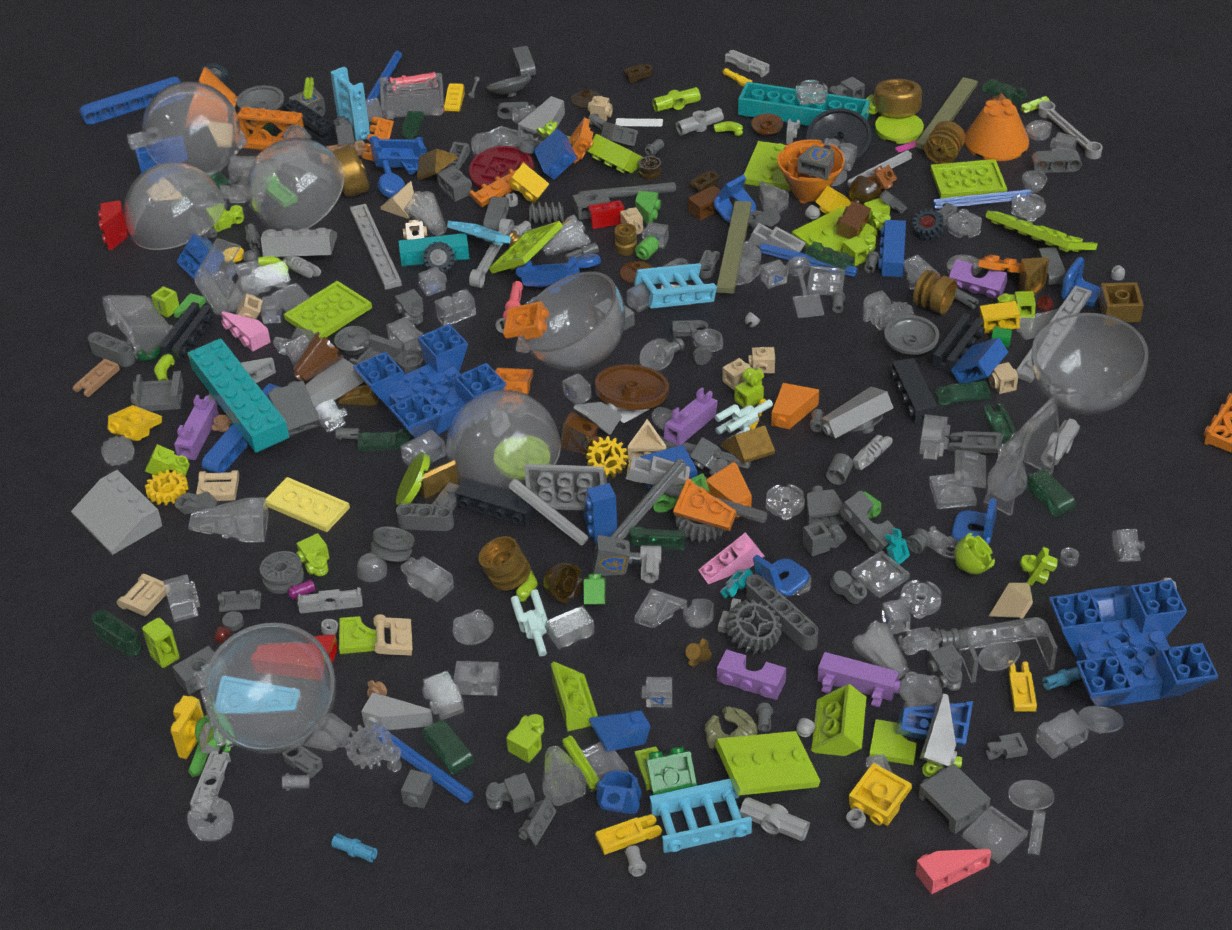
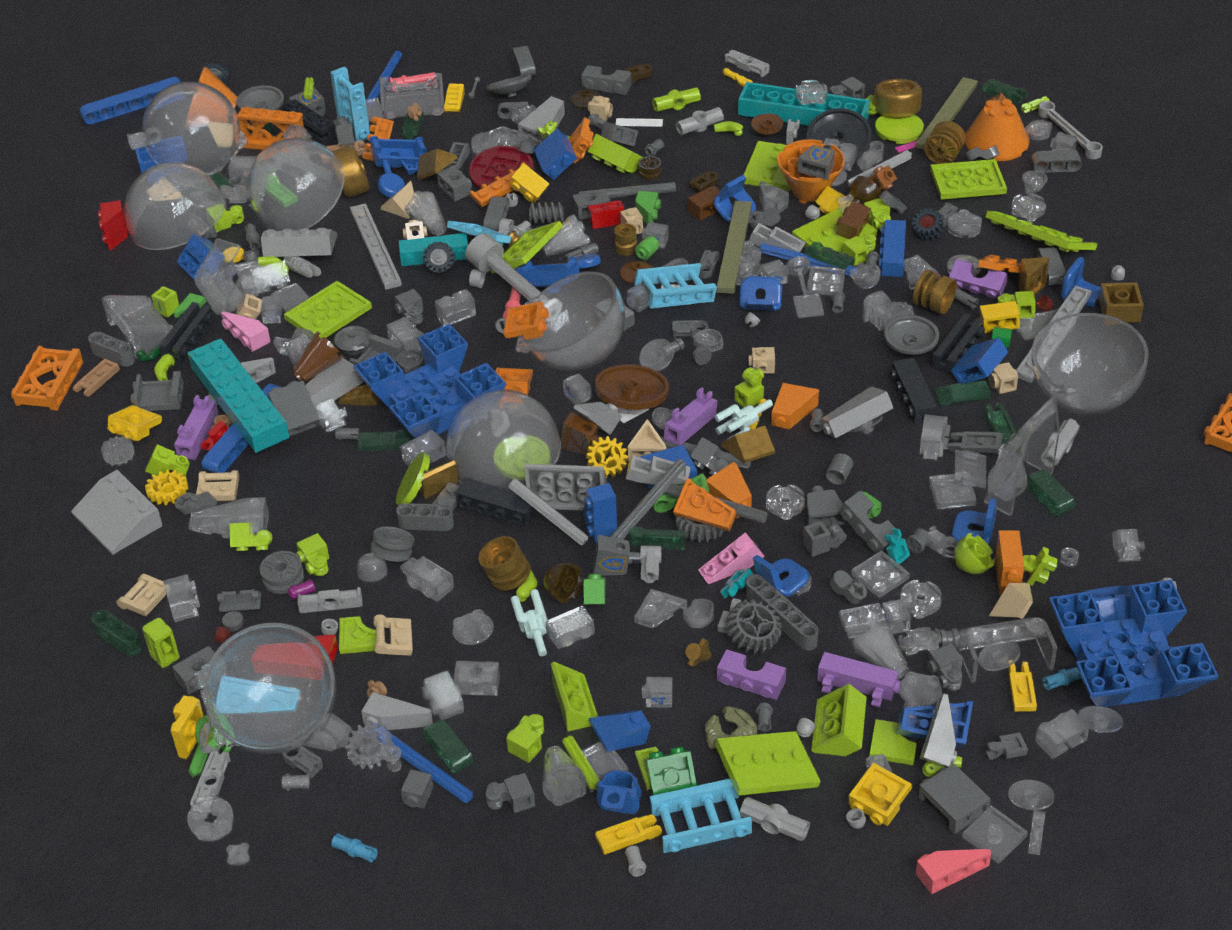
(68, 364): none -> orange fence
(214, 435): none -> red plate
(238, 859): none -> clear plate
(243, 537): none -> lime brick
(307, 504): light yellow tile -> none
(414, 111): none -> medium nougat plate
(432, 281): clear brick -> none
(487, 255): none -> light grey piece
(540, 819): dark grey hinge -> none
(616, 83): none -> dark grey arch
(733, 373): tan brick -> none
(773, 293): none -> blue piece
(842, 200): none -> clear plate
(858, 619): none -> clear plate
(866, 275): none -> clear hair
(871, 156): none -> clear piece
(871, 451): light grey hinge -> none
(979, 199): axle -> none
(987, 154): none -> dark grey piece
(1009, 559): none -> orange brick

